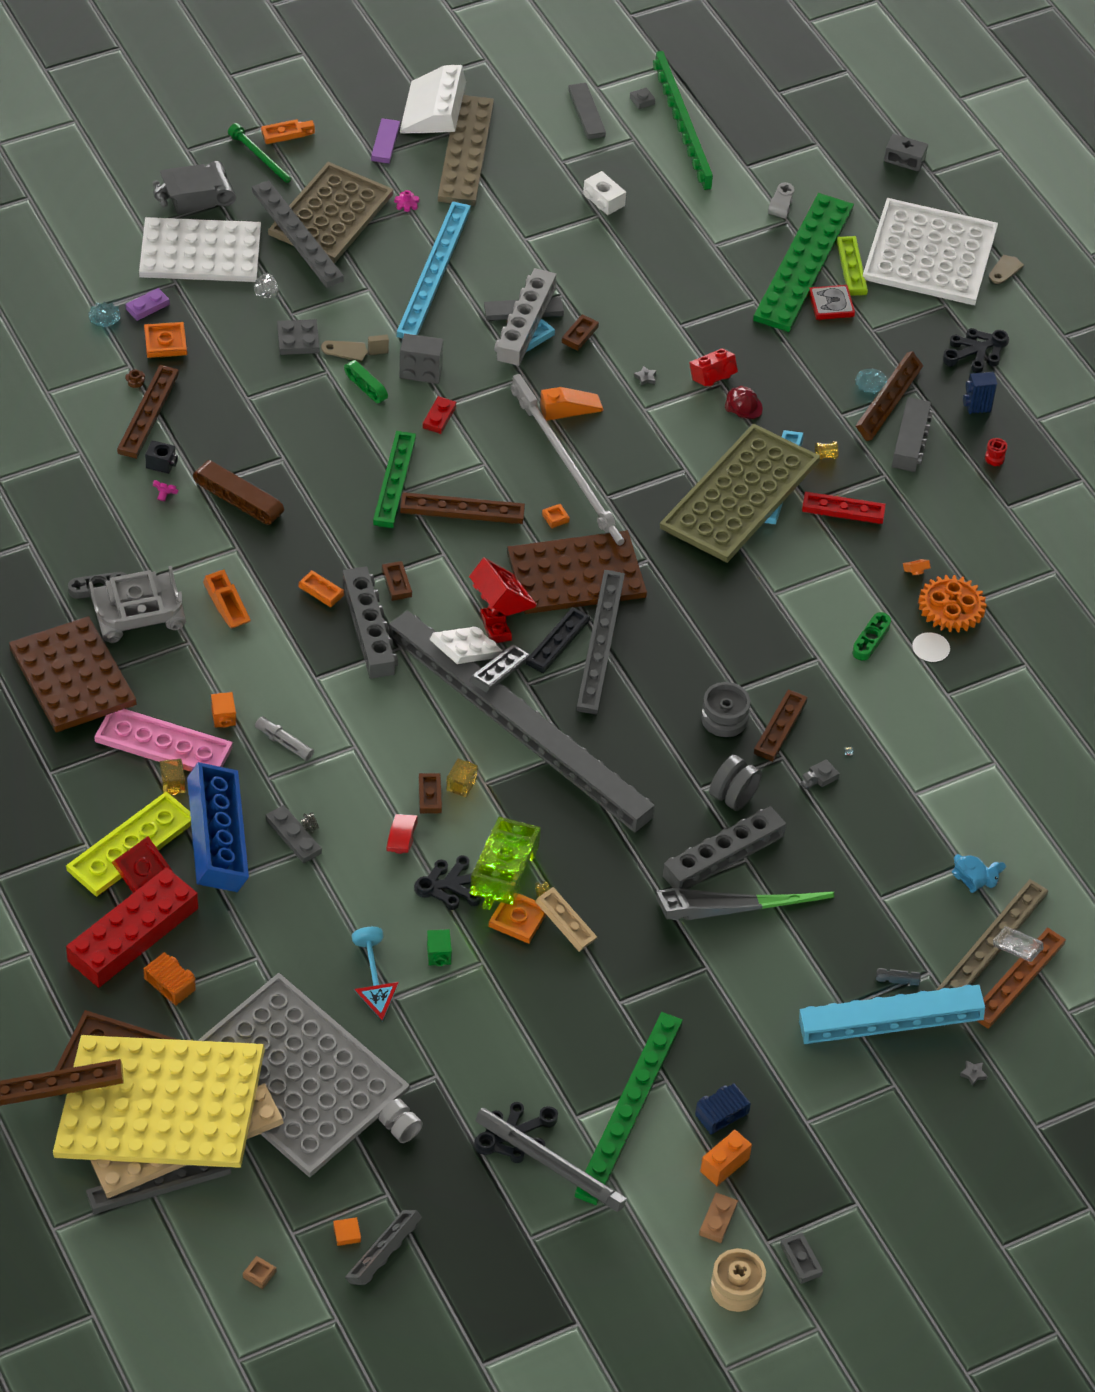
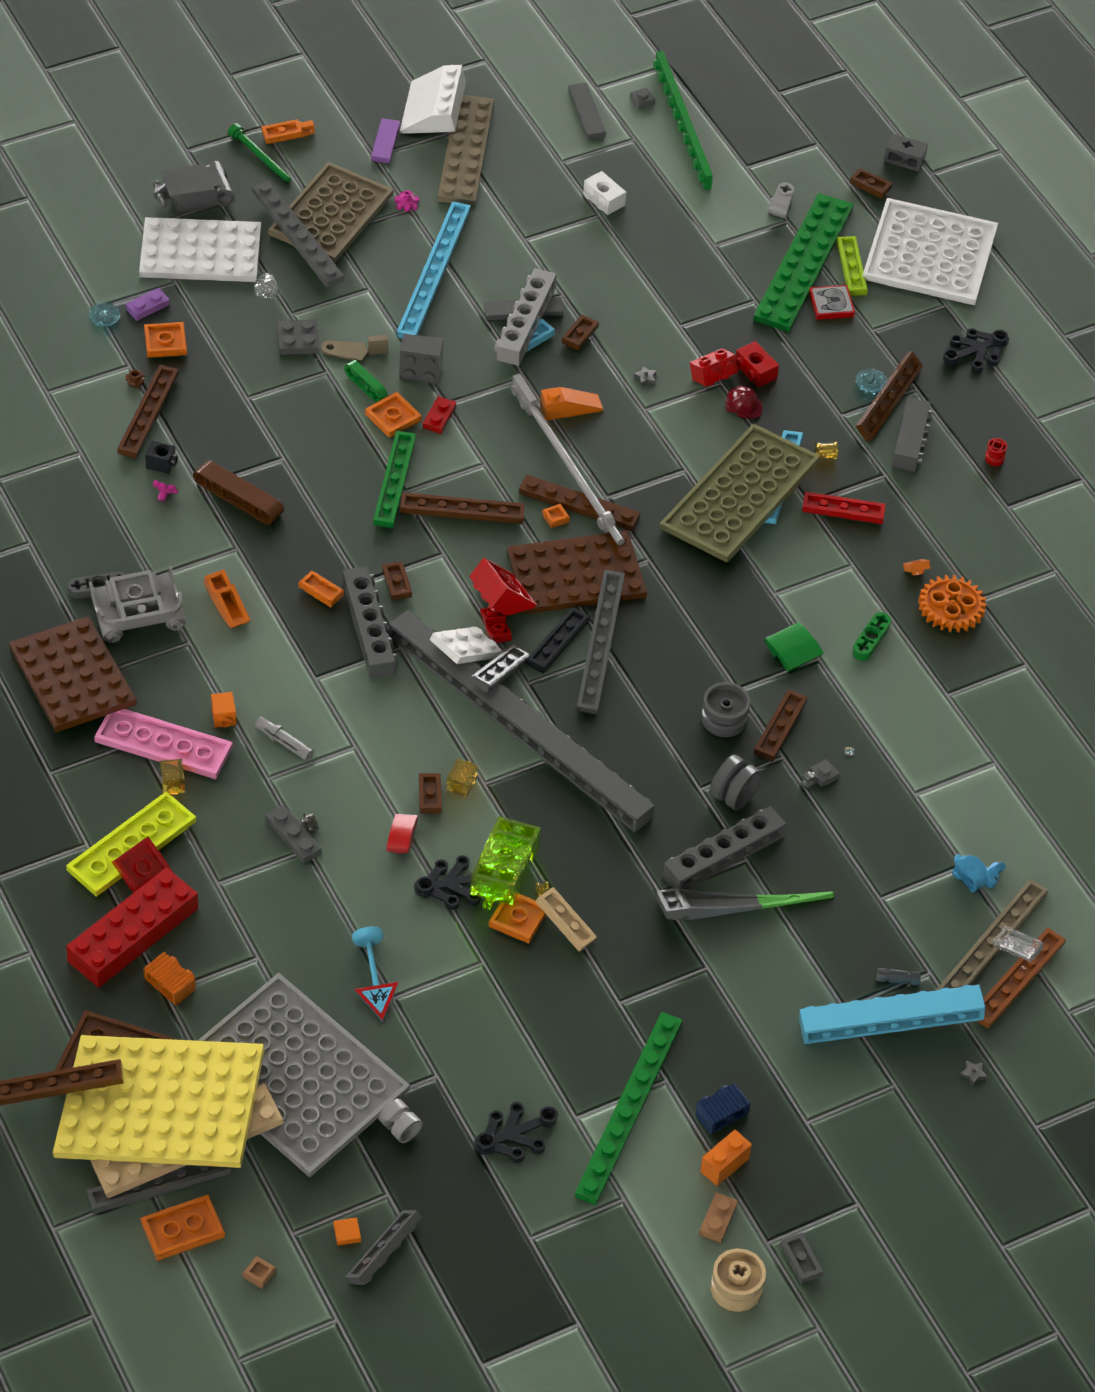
(182, 1227): none -> orange tile
(217, 827): blue brick -> none
(393, 414): none -> orange plate
(439, 947): green brick -> none
(550, 1159): dark grey piece -> none
(576, 501): none -> reddish brown plate
(756, 364): none -> red brick
(794, 646): none -> green slope
(870, 183): none -> reddish brown plate
(931, 647): white sticker -> none
(980, 392): dark blue brick -> none
(1004, 269): dark tan piece -> none

